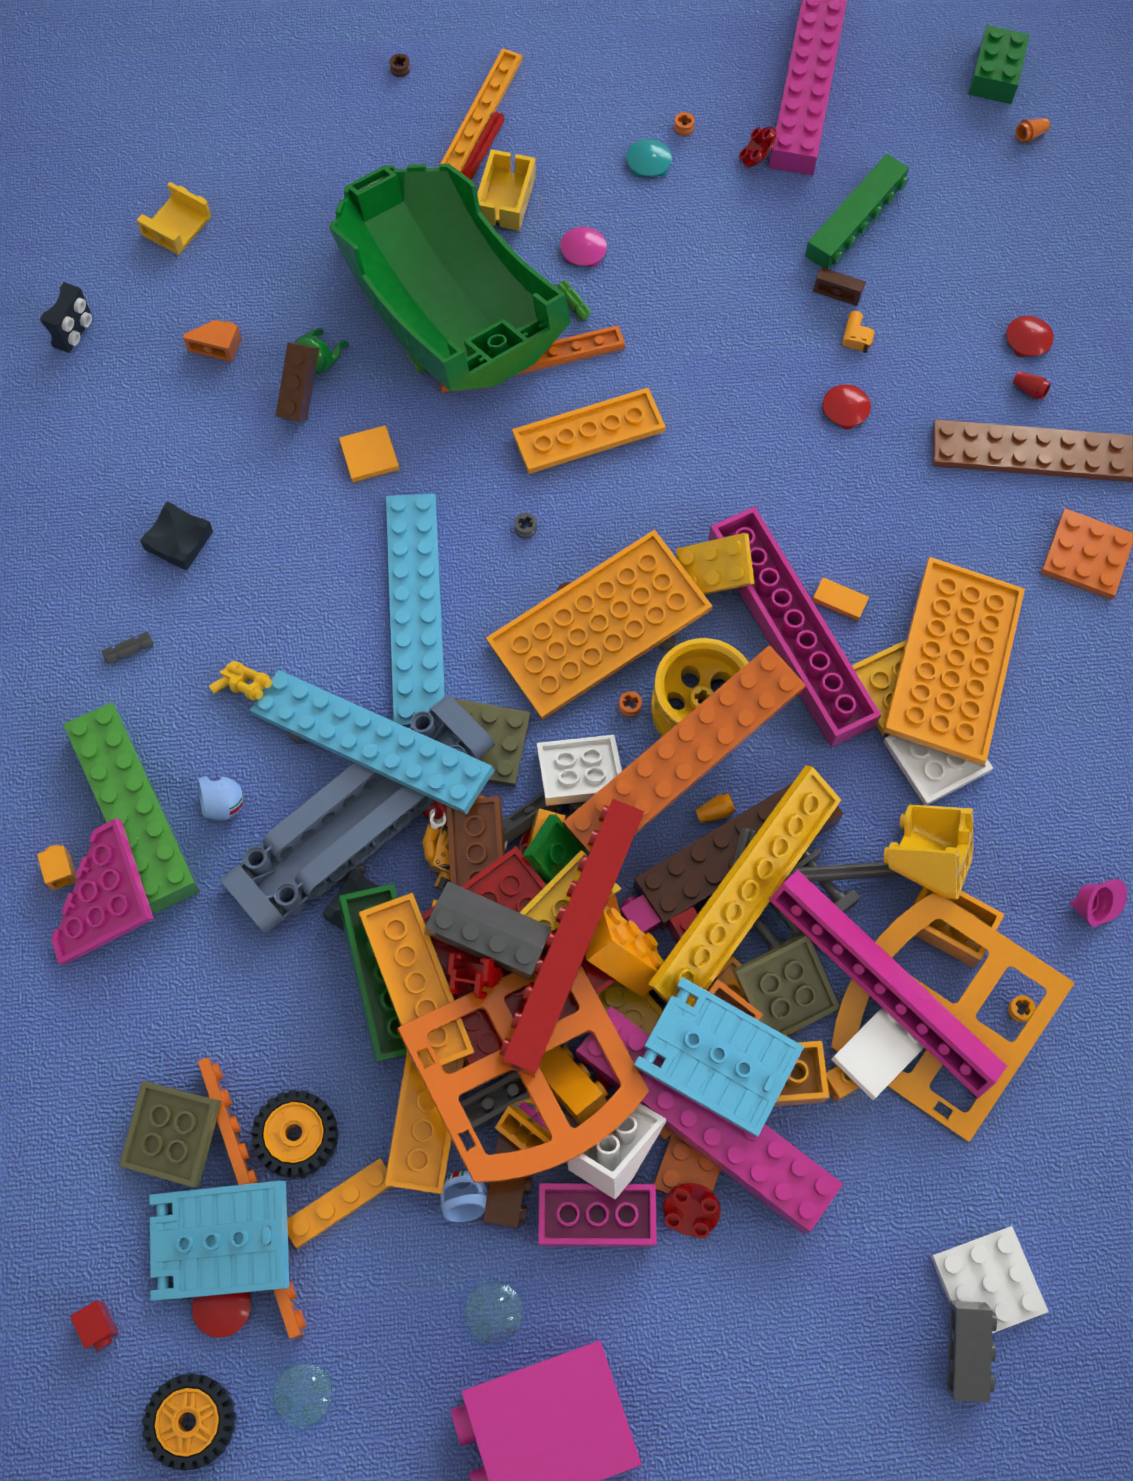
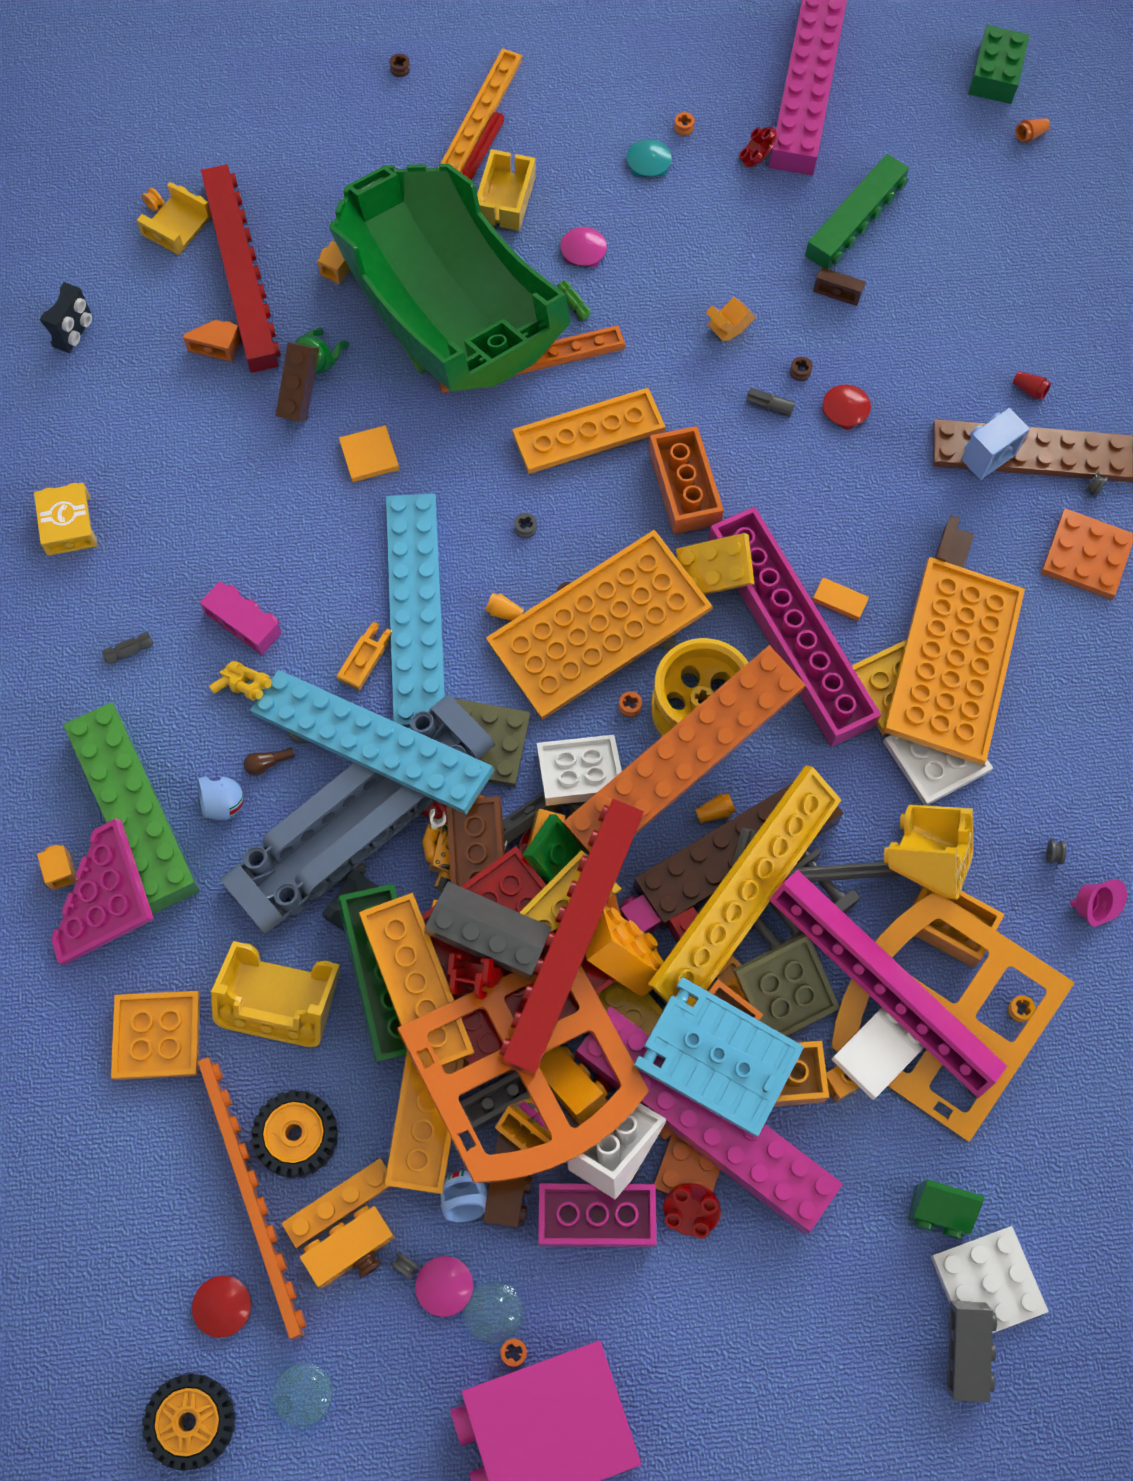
(64, 519): none -> yellow panel
(94, 1325): red brick -> none
(152, 199): none -> light orange bush
(155, 1035): none -> light orange plate
(170, 1134): olive plate -> none
(177, 536): black brick -> none
(220, 1241): medium azure door -> none
(239, 268): none -> red brick
(241, 617): none -> dark pink brick
(260, 762): none -> reddish brown piece
(273, 998): none -> yellow windscreen
(332, 263): none -> light orange brick
(346, 1246): none -> light orange brick
(363, 657): none -> light orange hinge
(367, 1264): none -> reddish brown bush
(404, 1265): none -> dark grey bush
(444, 1286): none -> dark pink dish
(503, 608): none -> light orange cone
(510, 1362): none -> orange bush
(685, 480): none -> orange brick
(730, 319): none -> light orange brick
(770, 401): none -> dark grey axle
(796, 363): none -> reddish brown bush
(855, 335): light orange piece -> none
(944, 1208): none -> green slope
(954, 544): none -> reddish brown panel
(994, 443): none -> light blue brick
(1029, 336): red dish -> none
(1056, 852): none -> dark grey bush
(1096, 484): none -> dark grey bush

